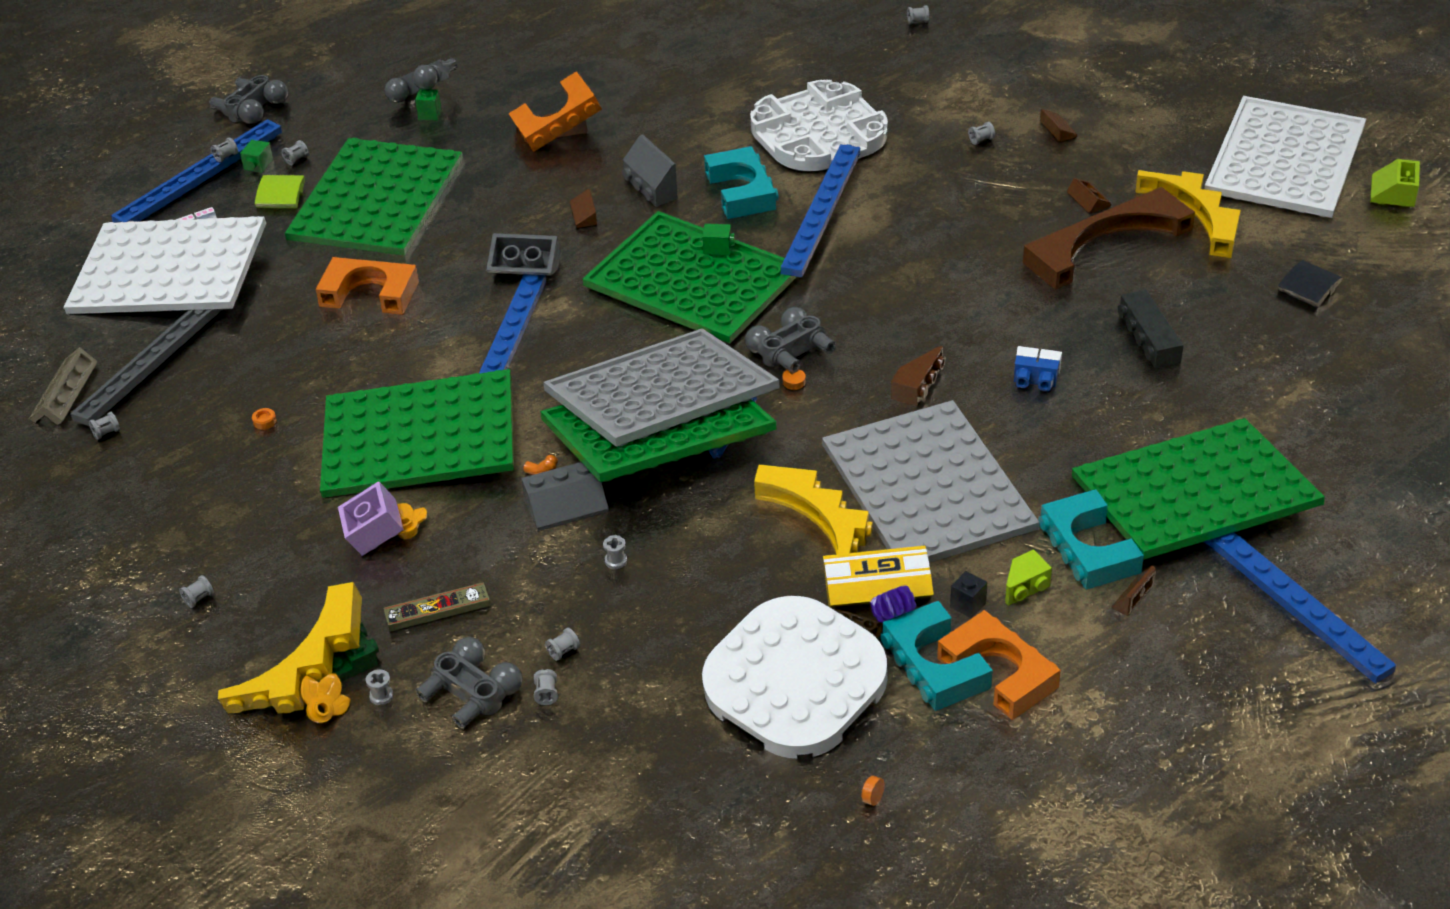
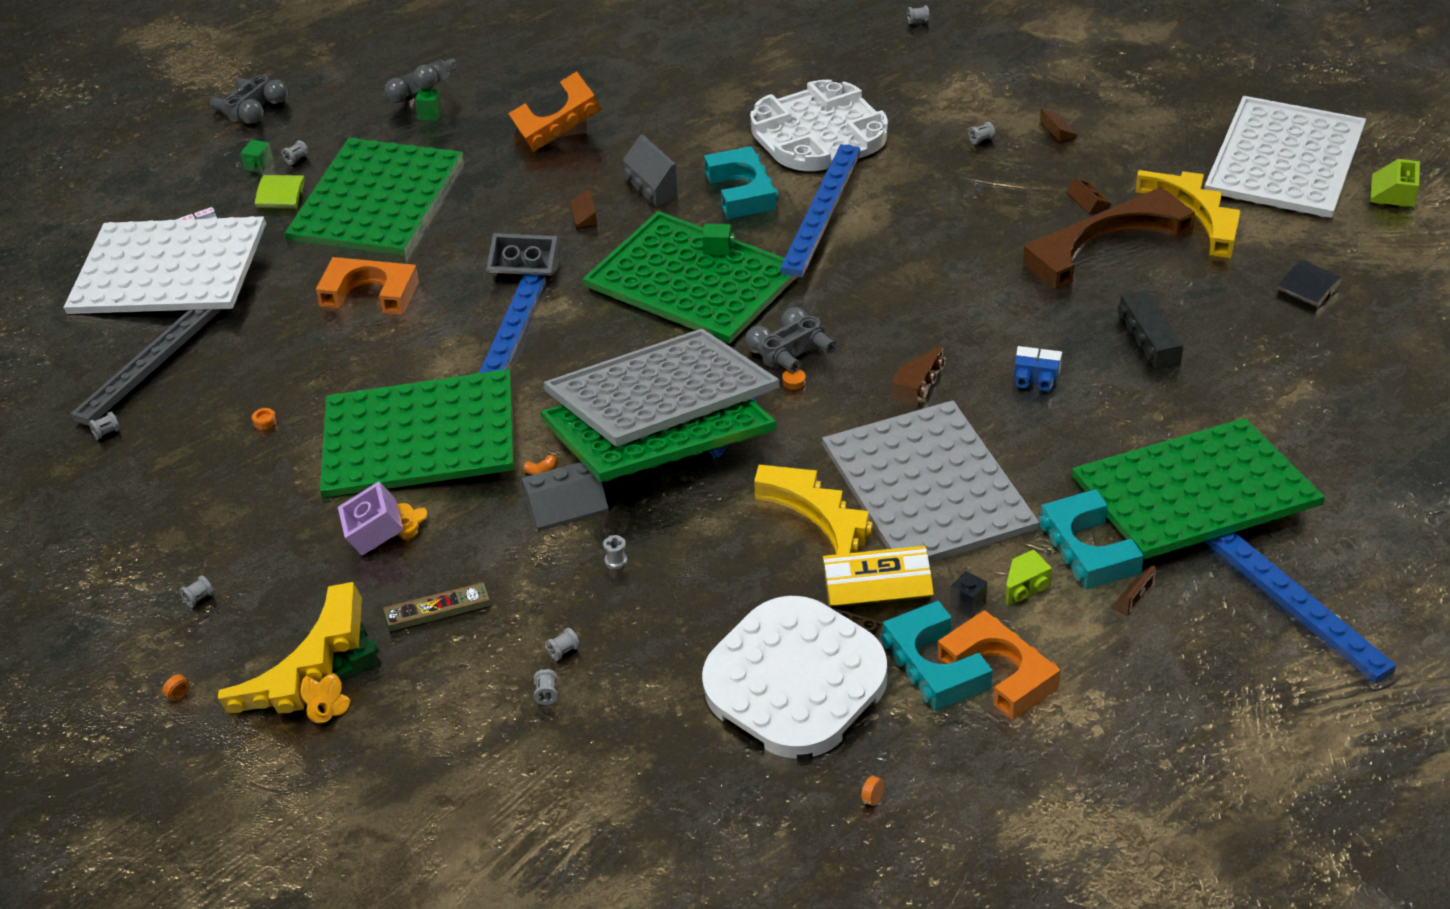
(64, 387): dark tan fence -> none
(175, 687): none -> orange tile
(192, 176): blue plate -> none
(224, 149): light grey bush -> none
(382, 681): light grey bush -> none
(460, 676): dark grey piece -> none
(893, 603): dark purple gear -> none

